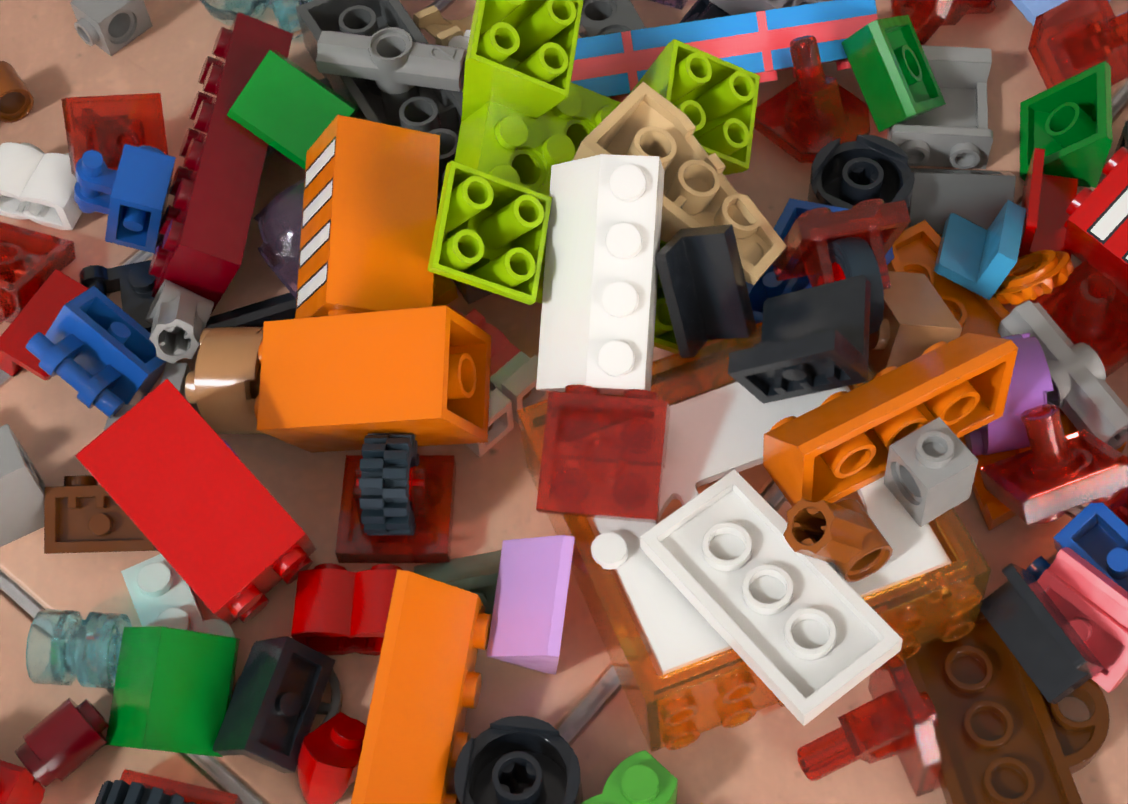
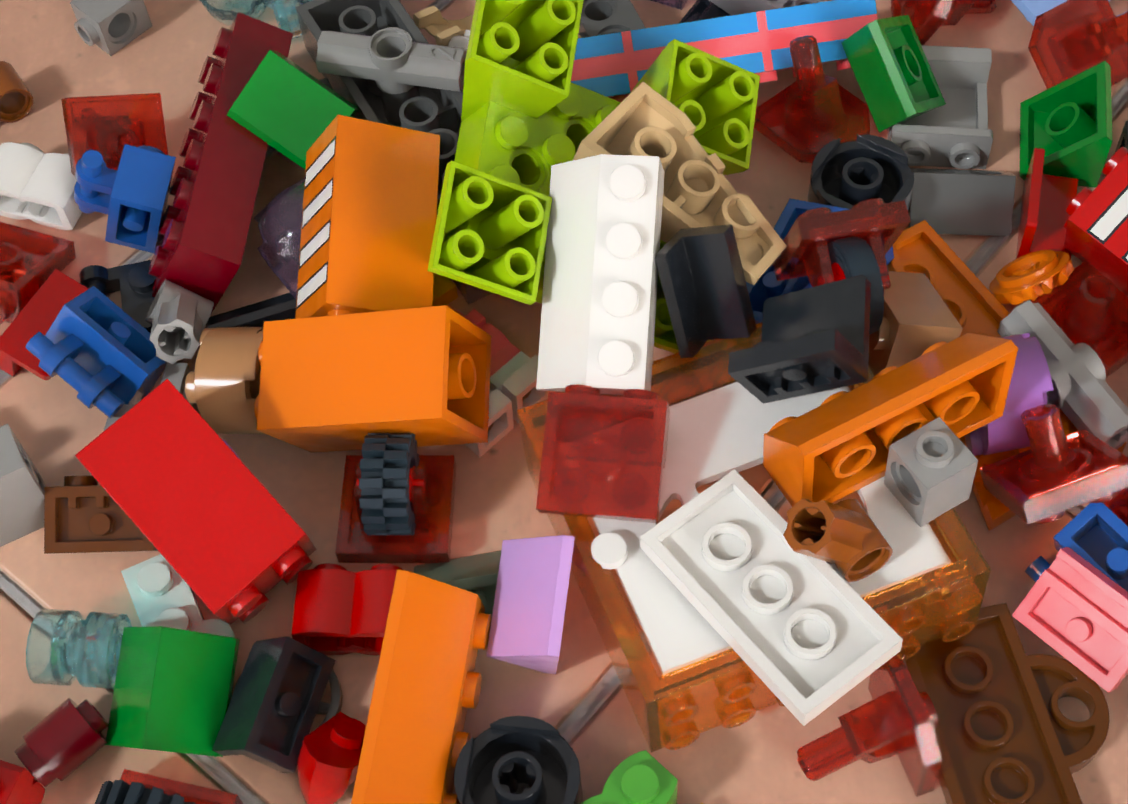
(979, 256): dark azure panel -> none
(1039, 635): black panel -> none

